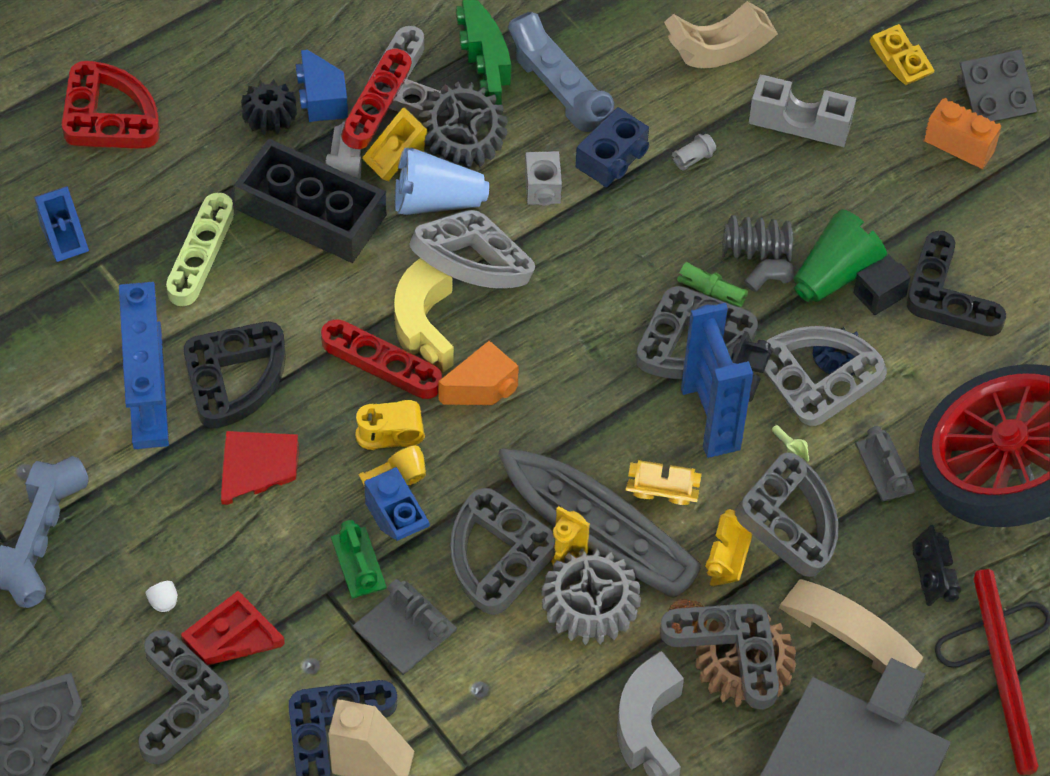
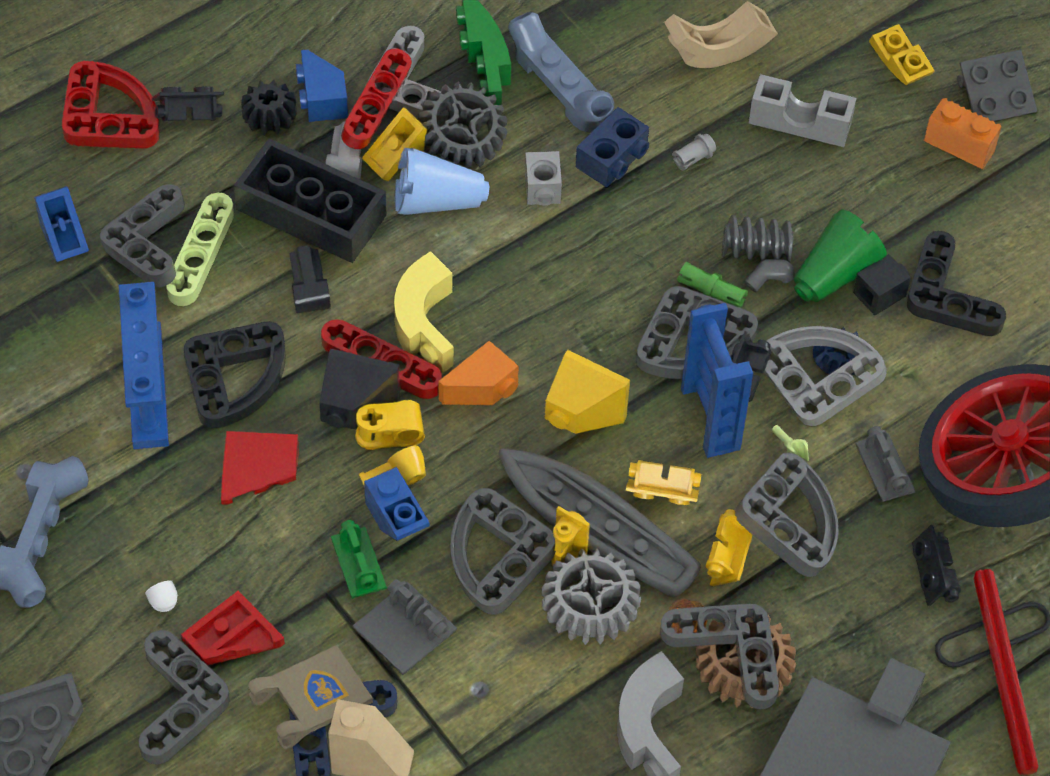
(161, 206): none -> dark grey beam
(174, 104): none -> black hinge
(309, 287): none -> black piece
(311, 692): none -> dark tan flag
(355, 382): none -> black slope
(508, 264): light grey beam -> none
(586, 396): none -> yellow slope
(849, 623): tan slope -> none

